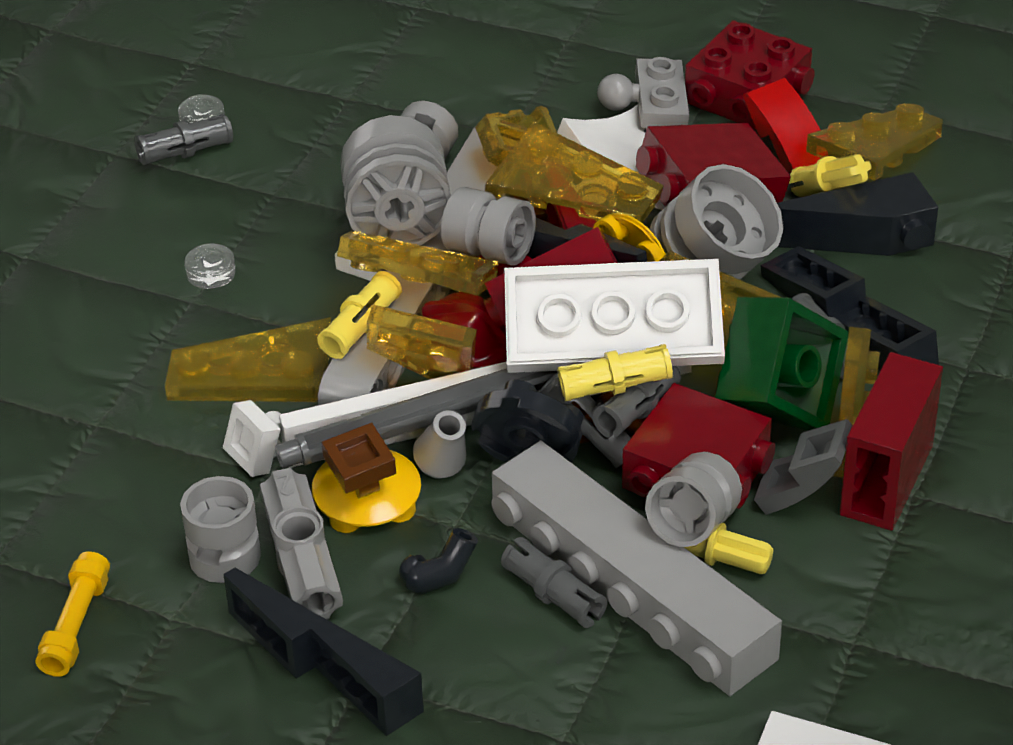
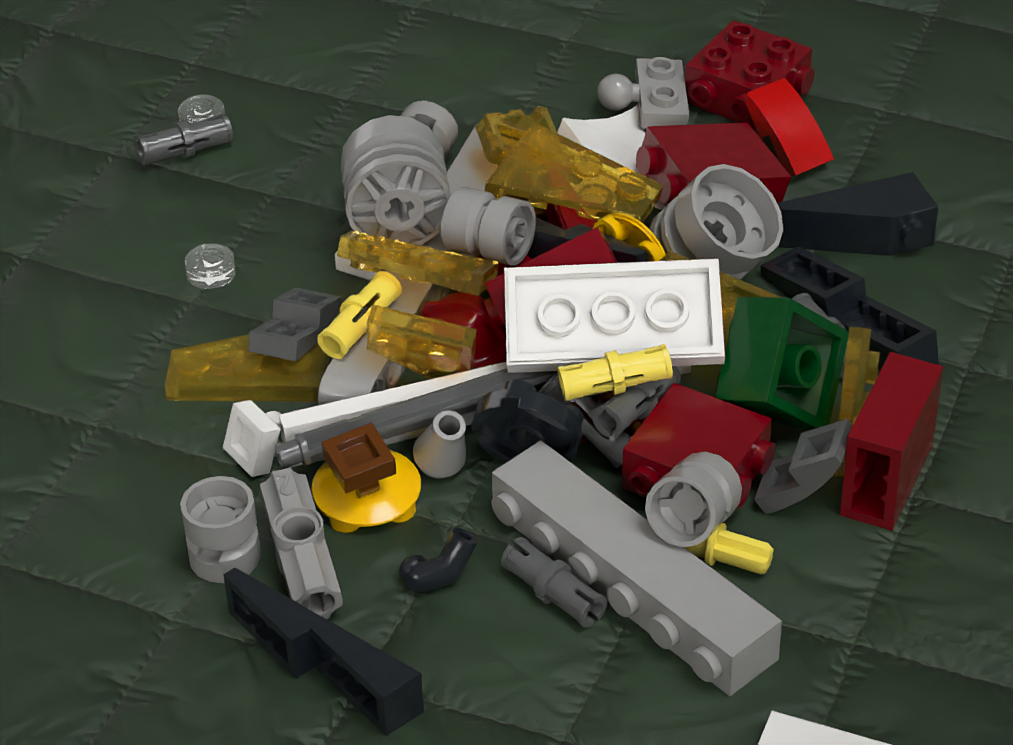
(60, 647): yellow bar -> none
(294, 324): none -> dark grey slope
(830, 174): light yellow axle -> none
(878, 137): clear yellow wing -> none

